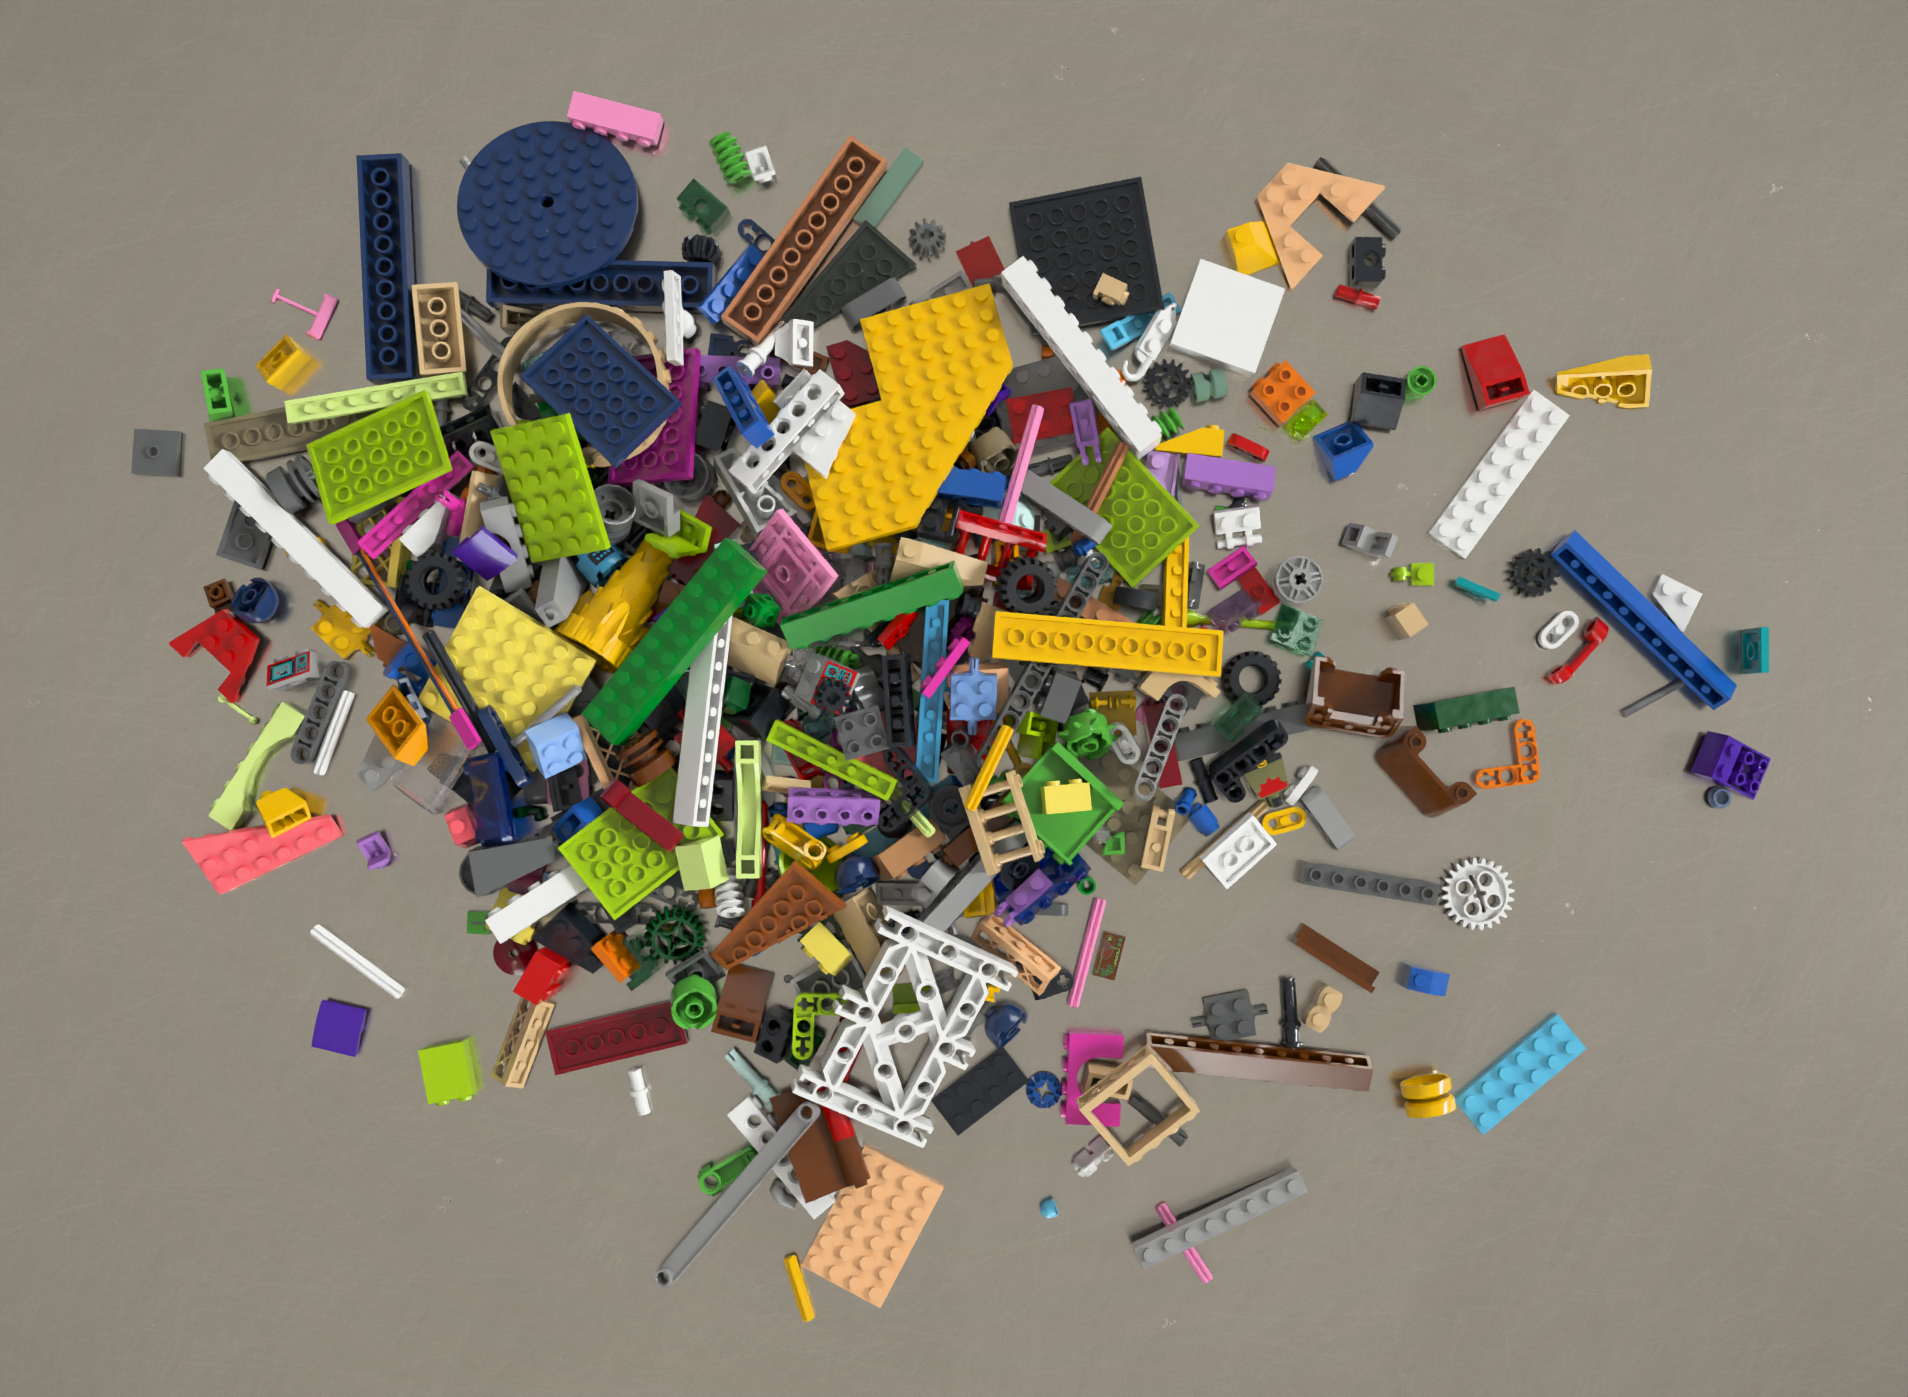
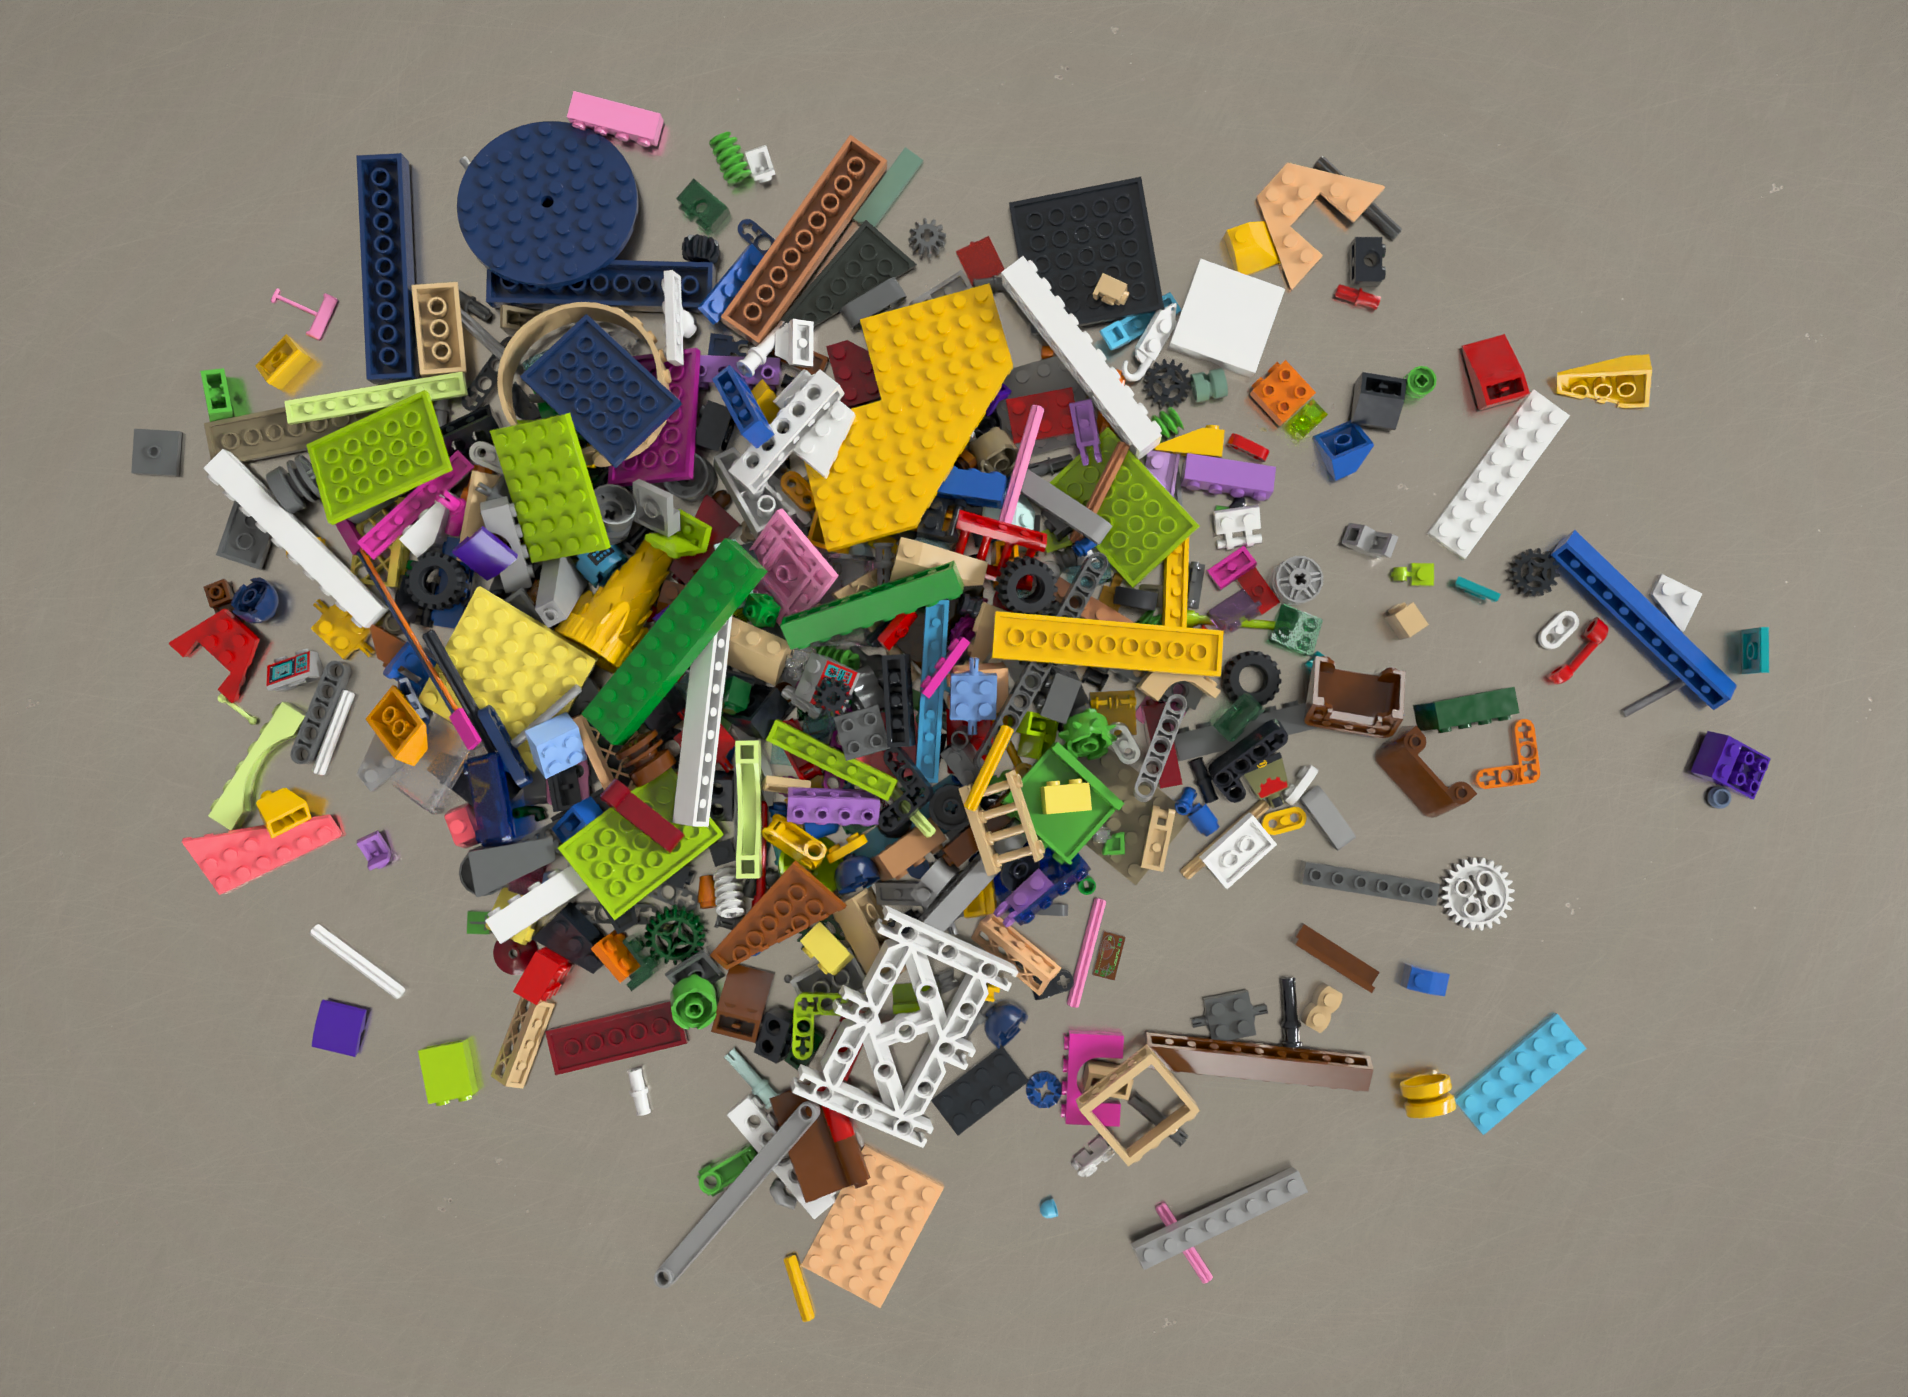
(701, 864): yellowish green slope -> none

